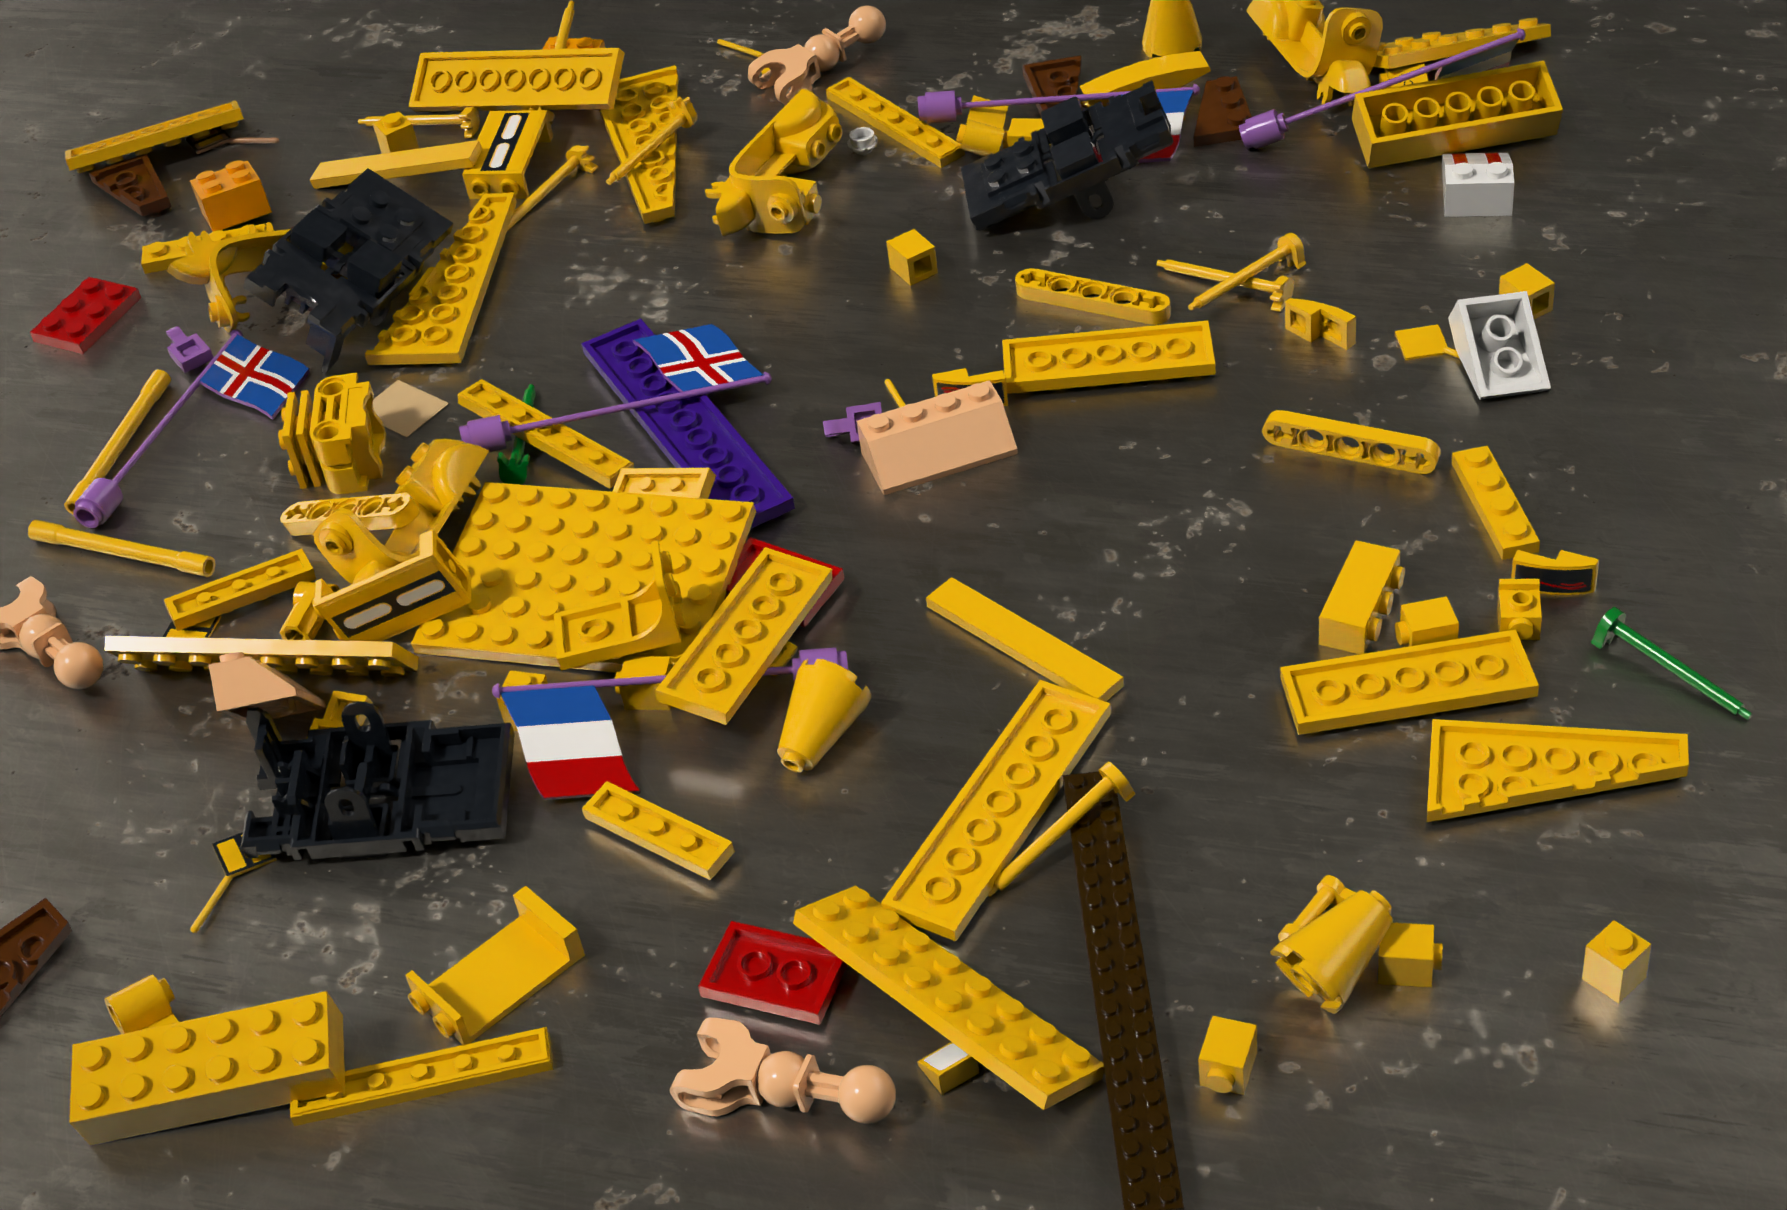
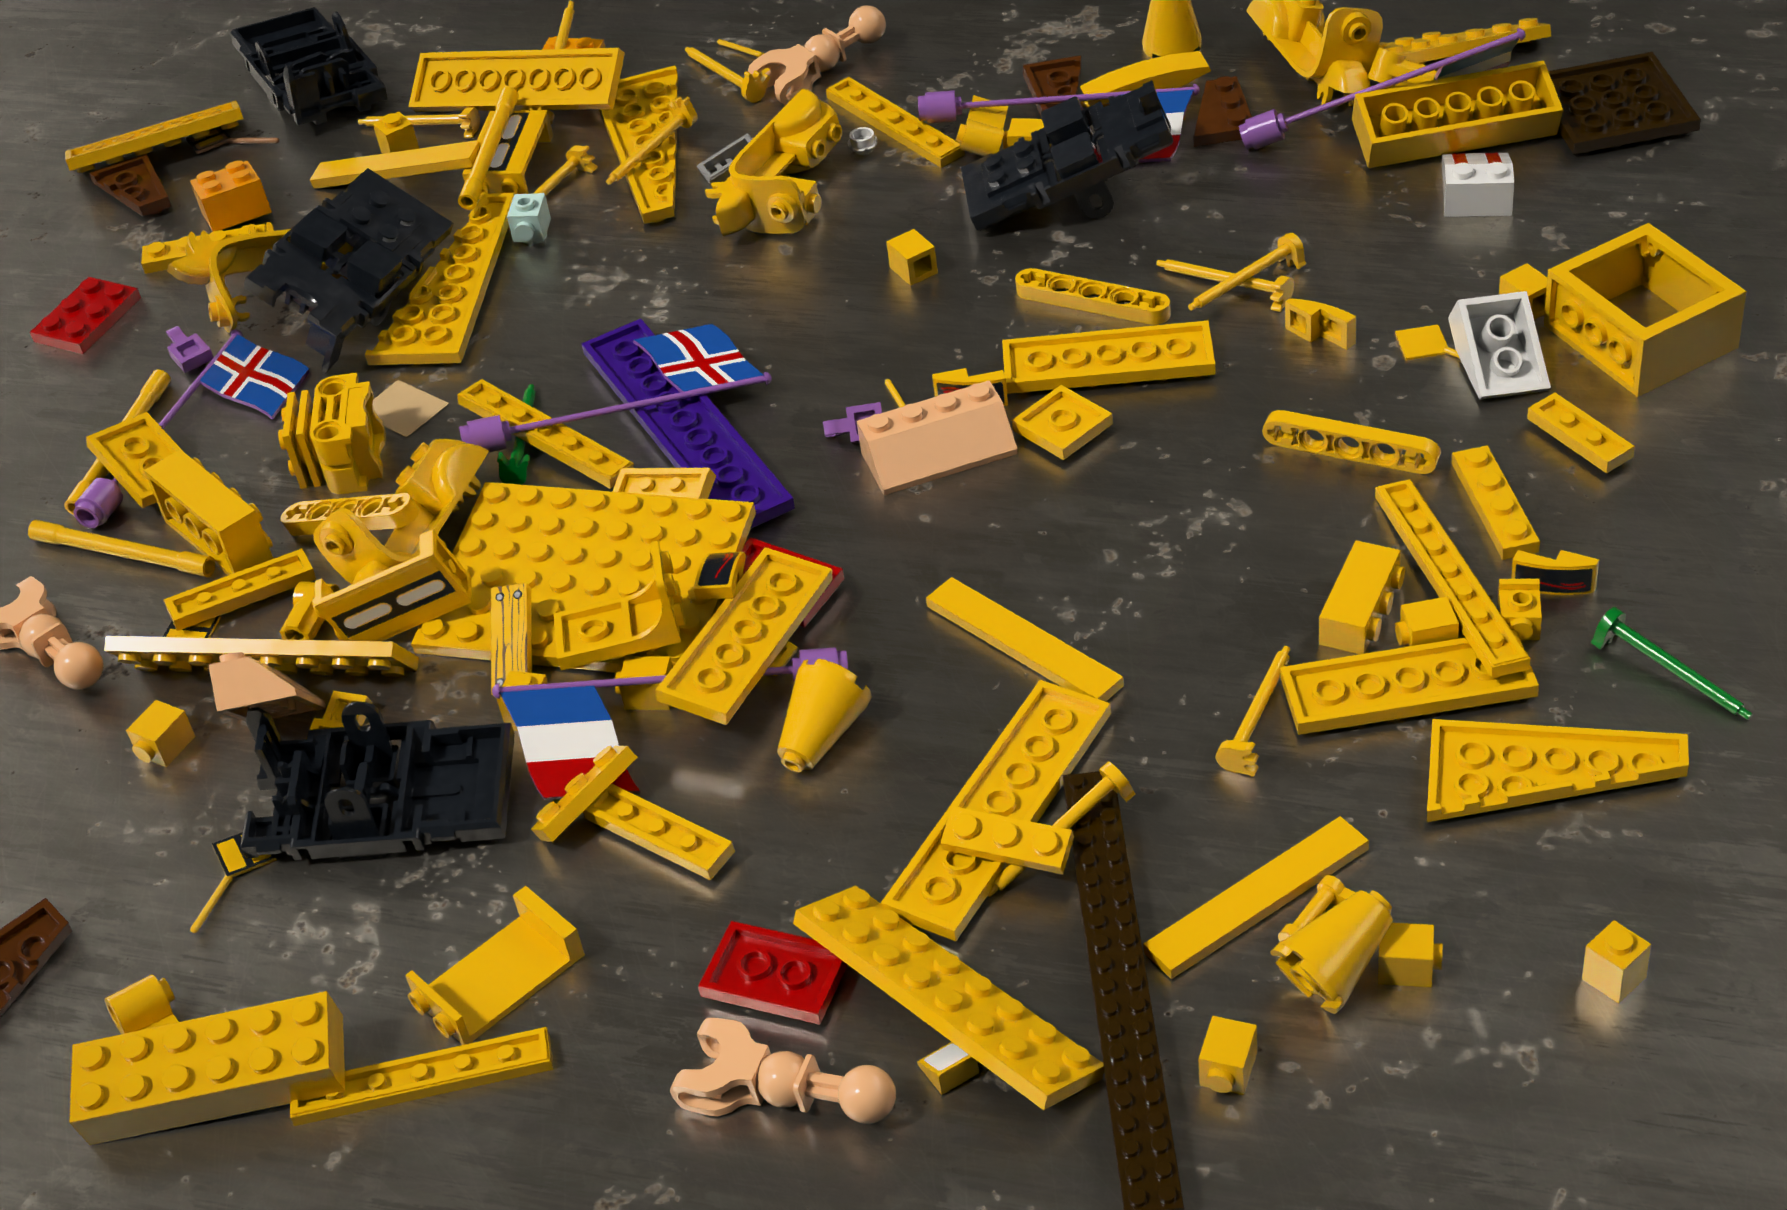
(131, 449): none -> yellow plate
(160, 733): none -> yellow brick
(209, 513): none -> yellow brick
(316, 65): none -> black piece
(474, 184): none -> yellow piece
(510, 631): none -> yellow tile
(529, 218): none -> light aqua brick
(582, 792): none -> yellow plate
(719, 575): none -> slope
(722, 160): none -> light grey slope
(752, 86): none -> yellow piece
(1007, 840): none -> yellow plate
(1062, 422): none -> yellow plate
(1237, 753): none -> yellow piece
(1255, 897): none -> yellow tile
(1391, 65): none -> yellow piece
(1452, 577): none -> yellow tile
(1581, 432): none -> yellow plate
(1619, 345): none -> yellow window
(1620, 103): none -> dark brown plate

